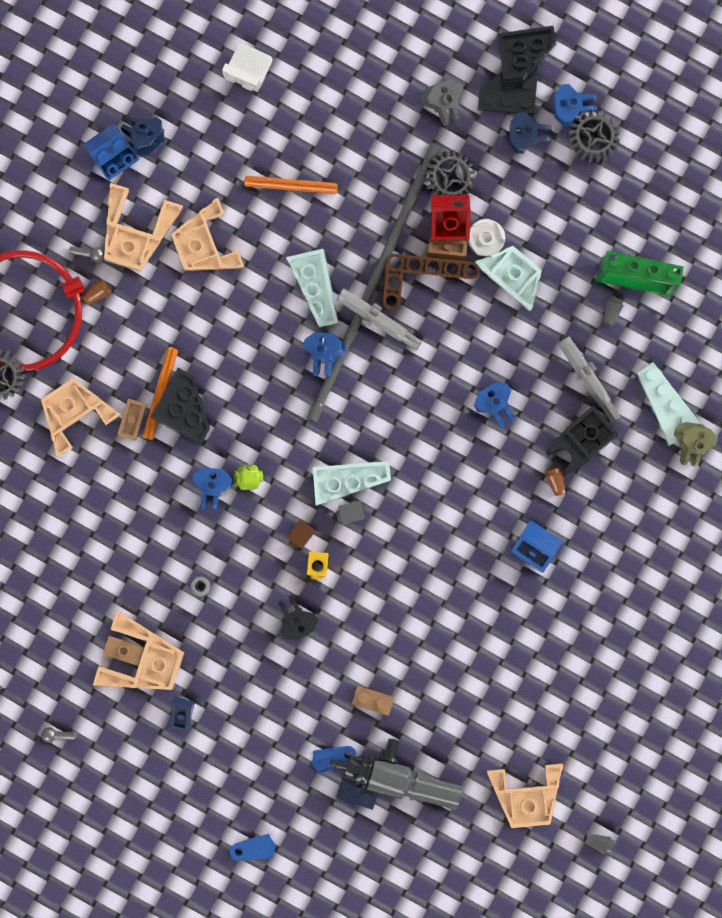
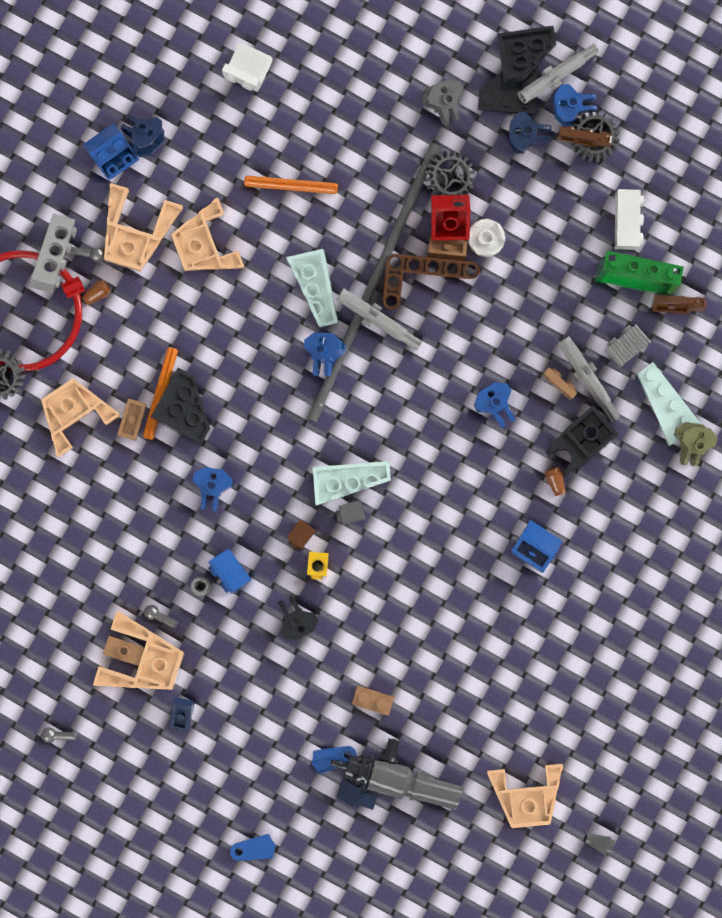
(62, 227): none -> light grey brick
(152, 612): none -> flat silver bar
(229, 571): none -> blue slope
(248, 477): lime head -> none
(514, 274): light aqua wing -> none
(552, 76): none -> light grey piece
(565, 388): none -> medium nougat plate
(584, 137): none -> reddish brown hinge
(612, 310): dark grey cone -> none
(627, 346): none -> light grey brick
(628, 219): none -> white brick
(677, 304): none -> reddish brown hinge

